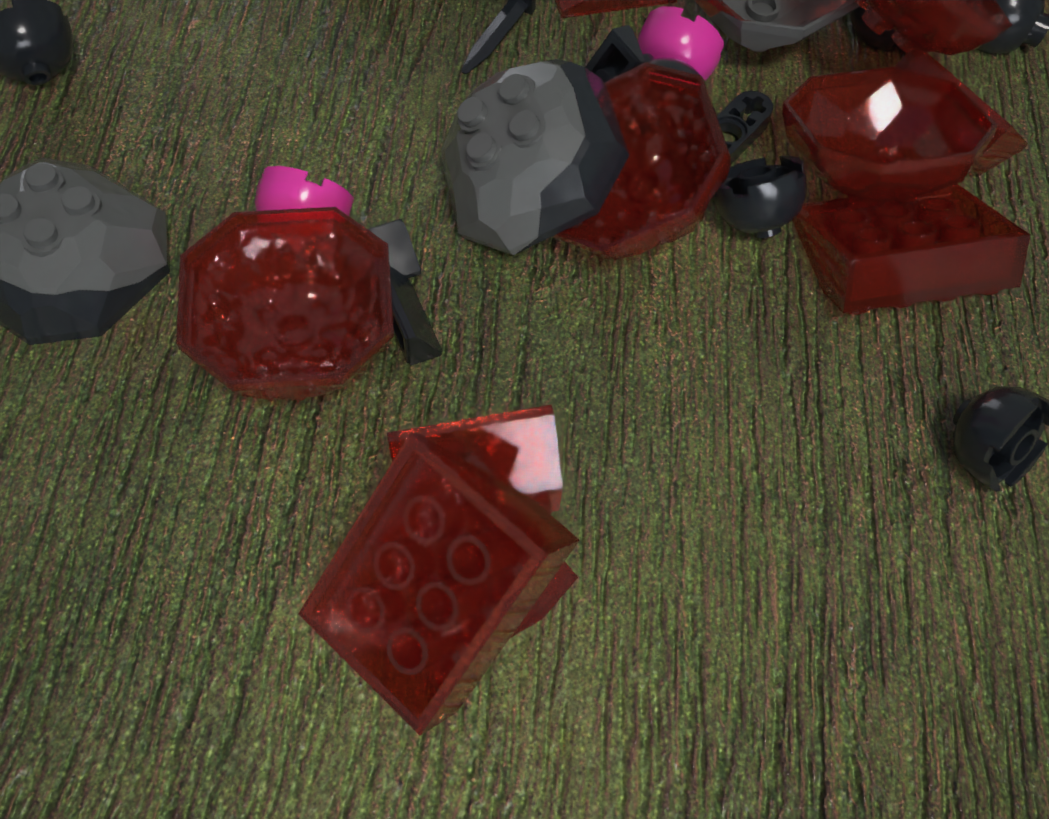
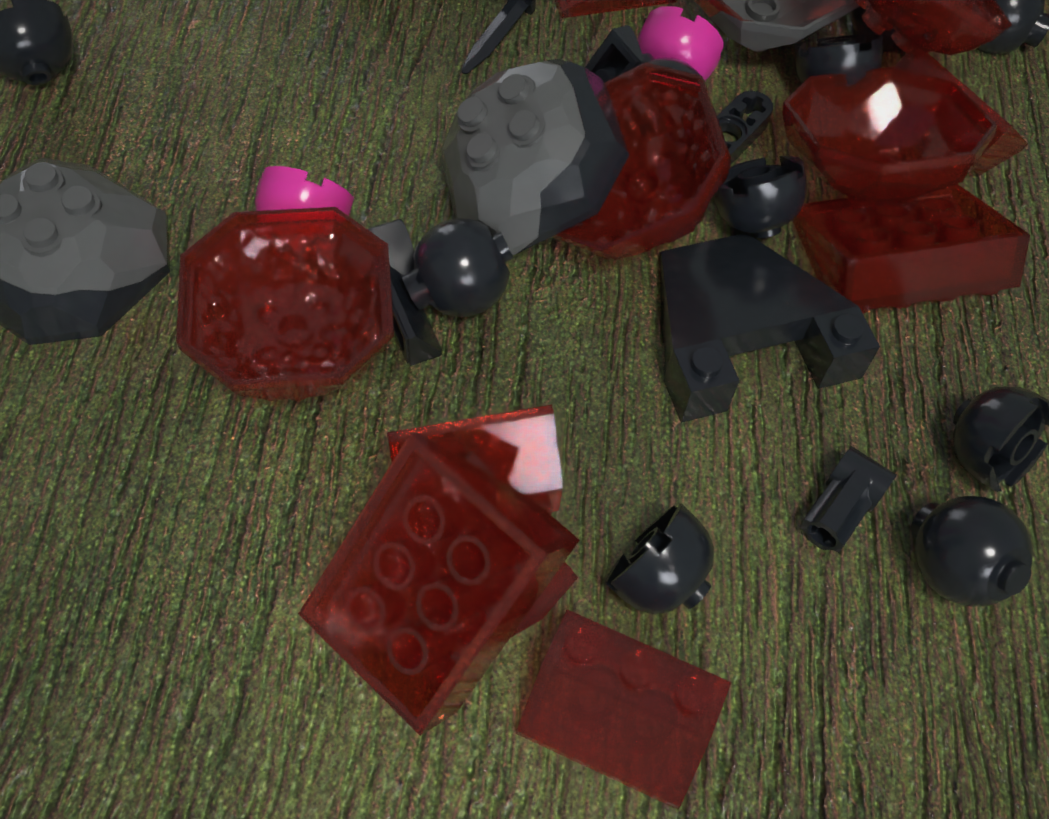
(459, 268): none -> black brick
(623, 708): none -> clear red slope
(666, 564): none -> black cylinder
(743, 298): none -> black wedge
(839, 56): none -> black cylinder
(851, 493): none -> black piece
(972, 550): none -> black brick

